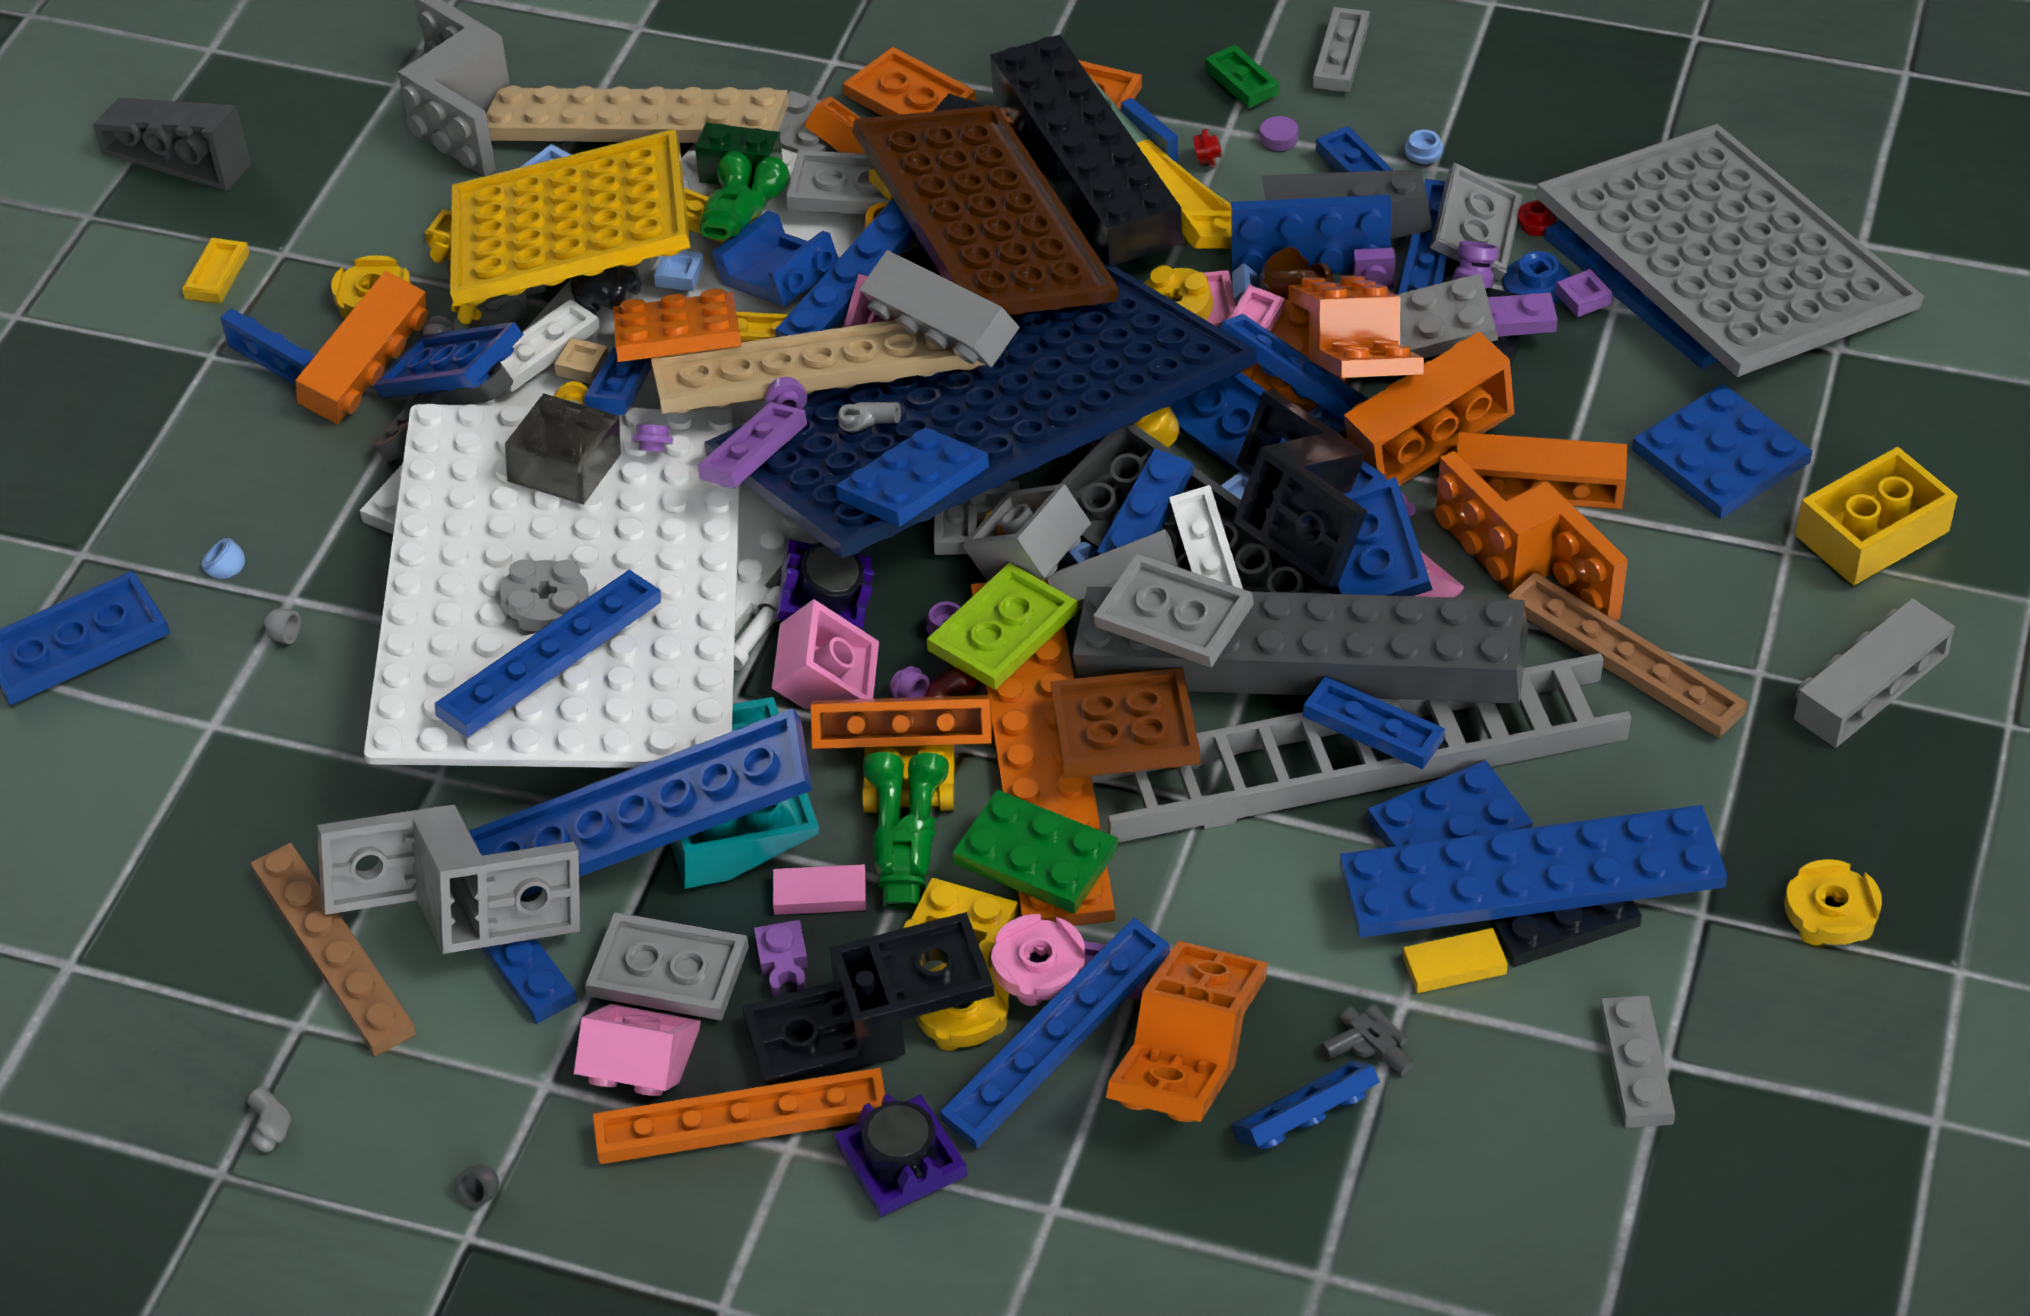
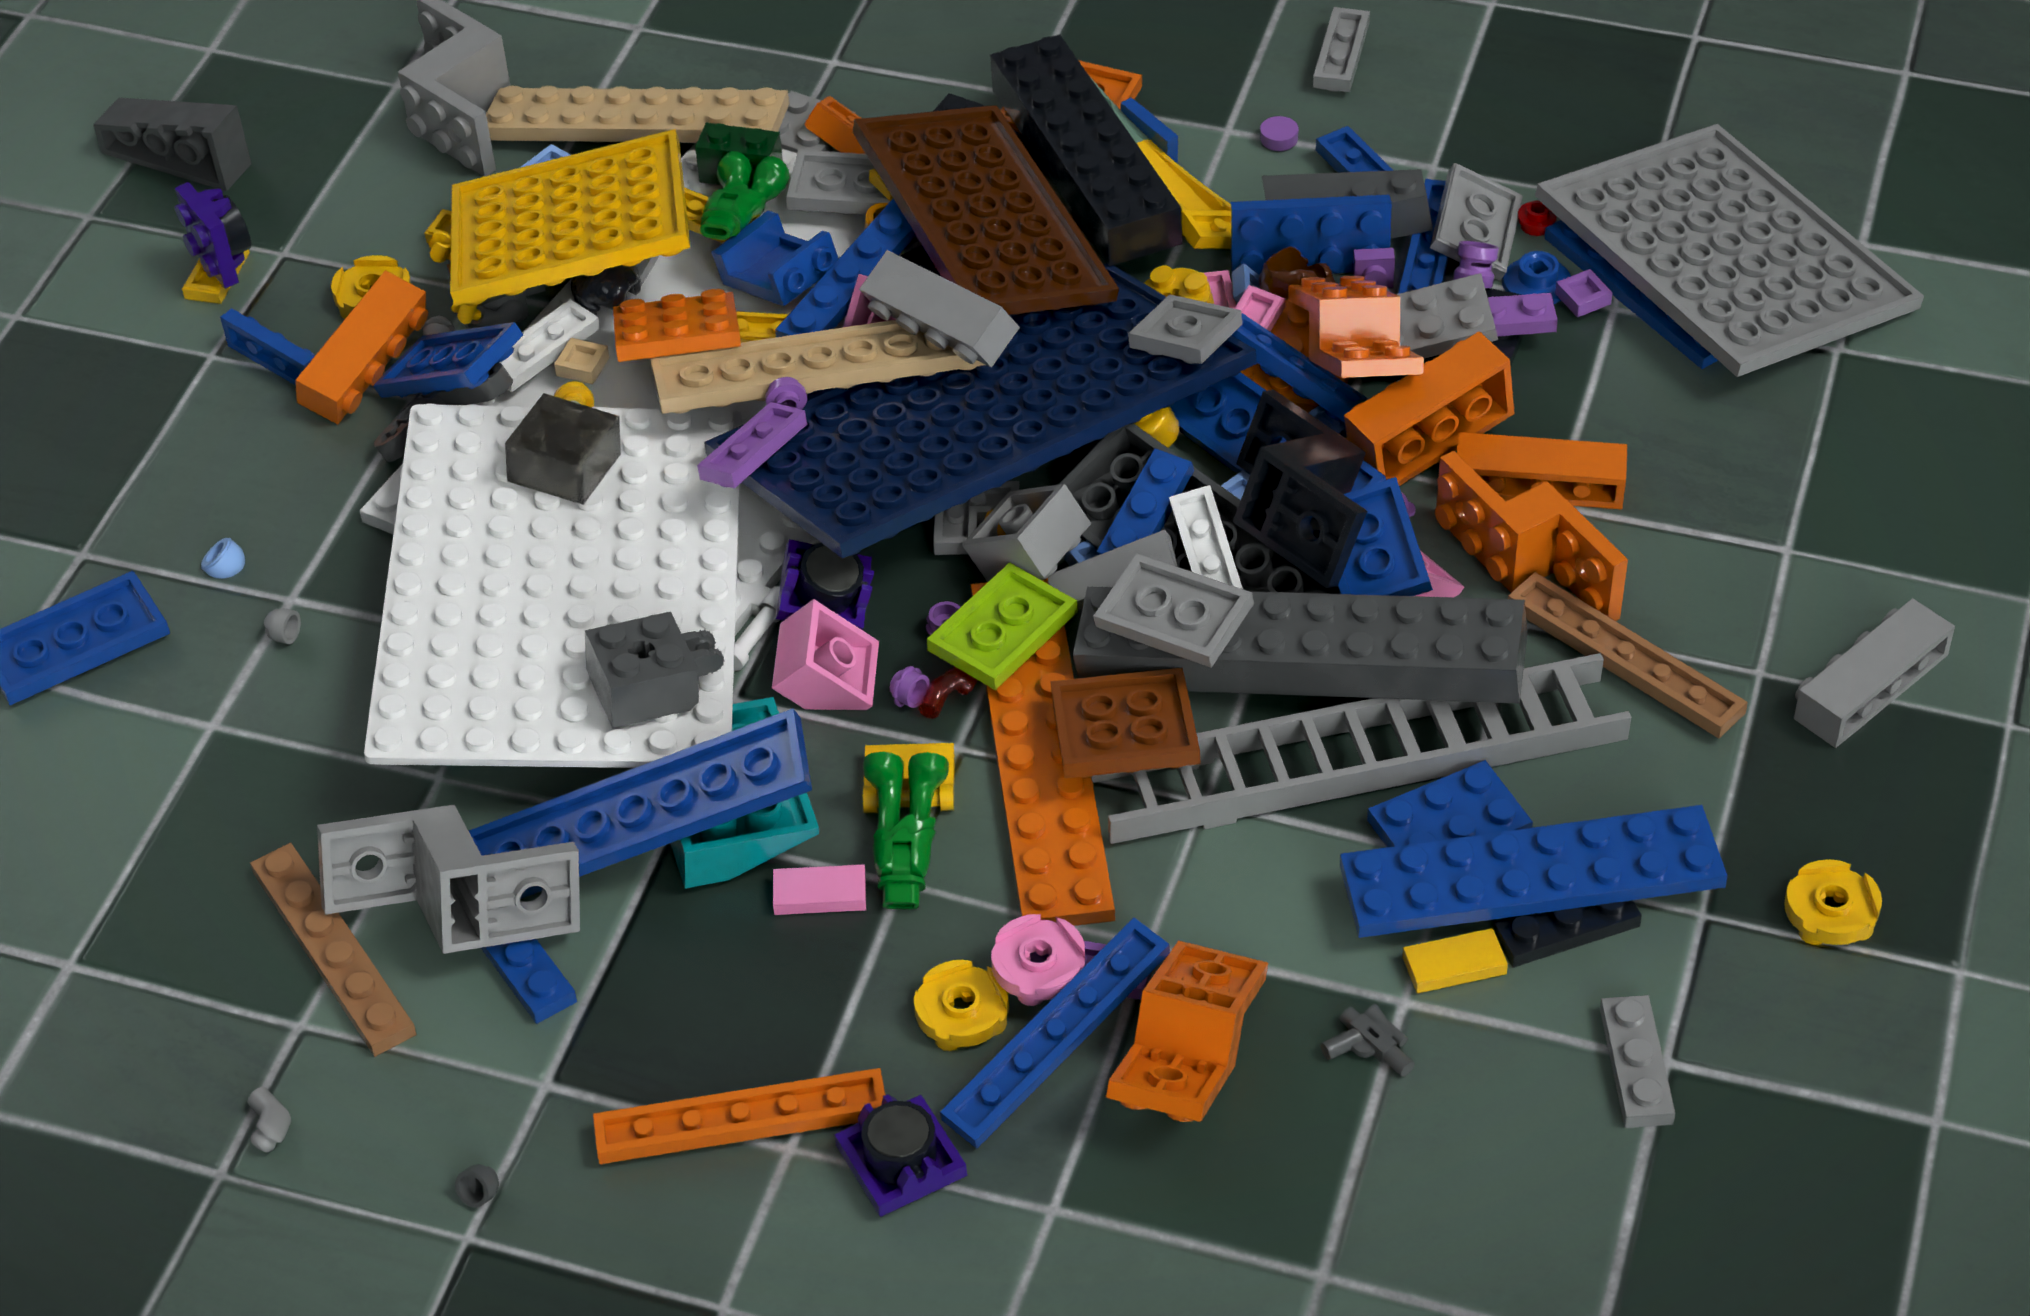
(213, 231): none -> dark purple piece
(529, 579): light grey plate -> none
(547, 653): blue plate -> none
(617, 384): blue plate -> none
(634, 1048): bright pink slope -> none
(648, 667): none -> dark grey hinge
(652, 437): medium lavender plate -> none
(667, 966): light grey plate -> none
(679, 271): light blue plate -> none
(782, 954): medium lavender plate -> none
(866, 414): light grey arm -> none
(871, 992): black bracket -> none
(901, 721): orange brick -> none
(902, 85): orange plate -> none
(912, 476): blue plate -> none
(985, 911): yellow plate -> none
(1035, 851): green plate -> none
(1185, 329): none -> light grey plate
(1207, 148): red plate -> none
(1242, 76): green plate -> none
(1306, 1105): blue plate -> none
(1373, 722): blue plate -> none
(1424, 147): light blue plate -> none
(1721, 450): blue plate -> none
(1875, 515): yellow brick -> none

